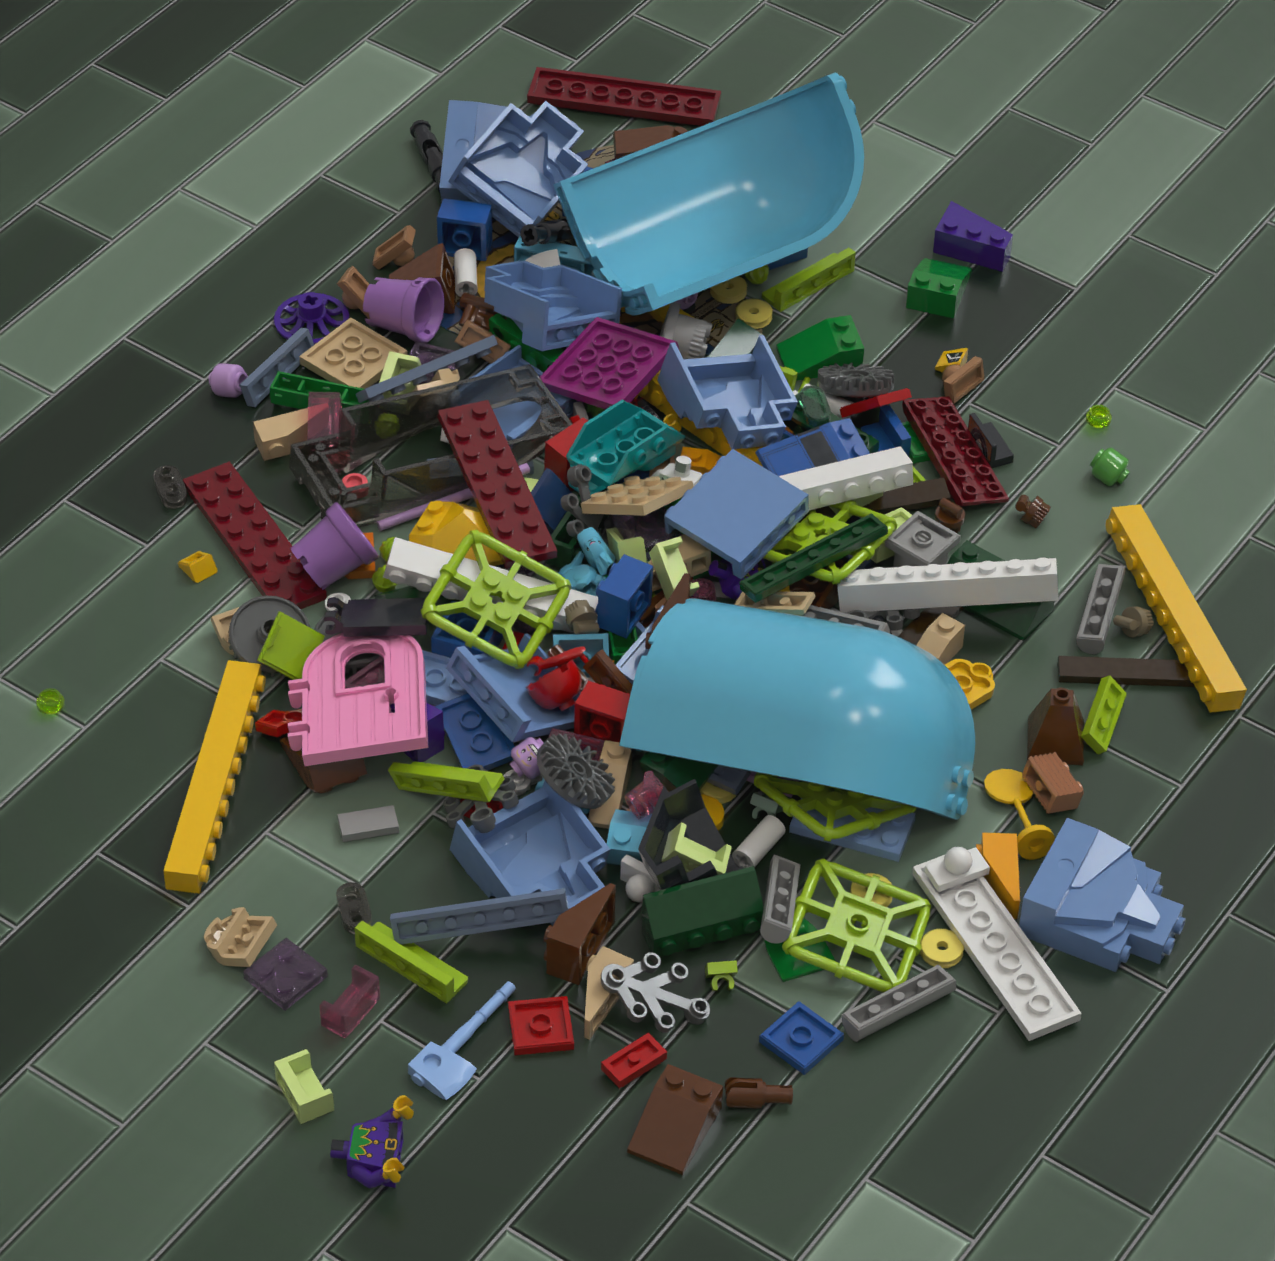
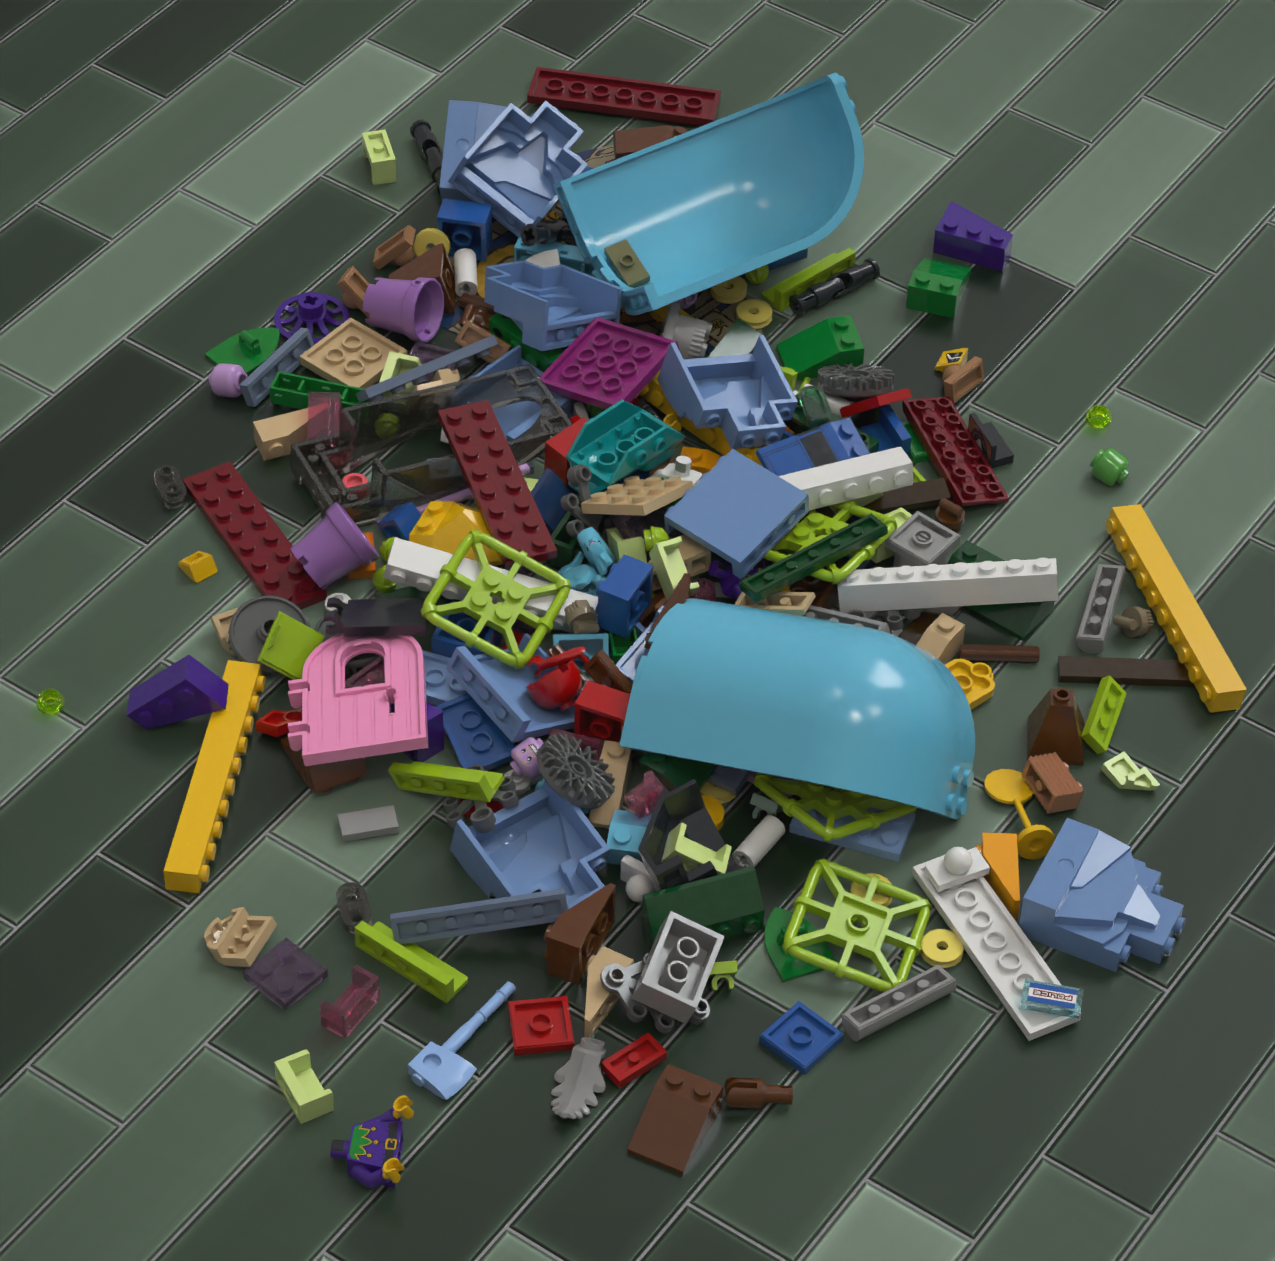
(177, 694): none -> dark purple wedge
(246, 348): none -> green shield
(380, 155): none -> yellowish green panel
(400, 521): none -> blue panel
(427, 236): none -> light yellow piece
(579, 1080): none -> light grey plant
(627, 264): none -> olive plate
(653, 536): none -> lime plate
(678, 967): none -> light grey brick
(780, 900): light grey brick -> none
(822, 292): none -> black piece
(1005, 653): none -> reddish brown axle
(1033, 511): reddish brown piece -> none
(1051, 998): none -> tile
(1127, 775): none -> yellowish green slope

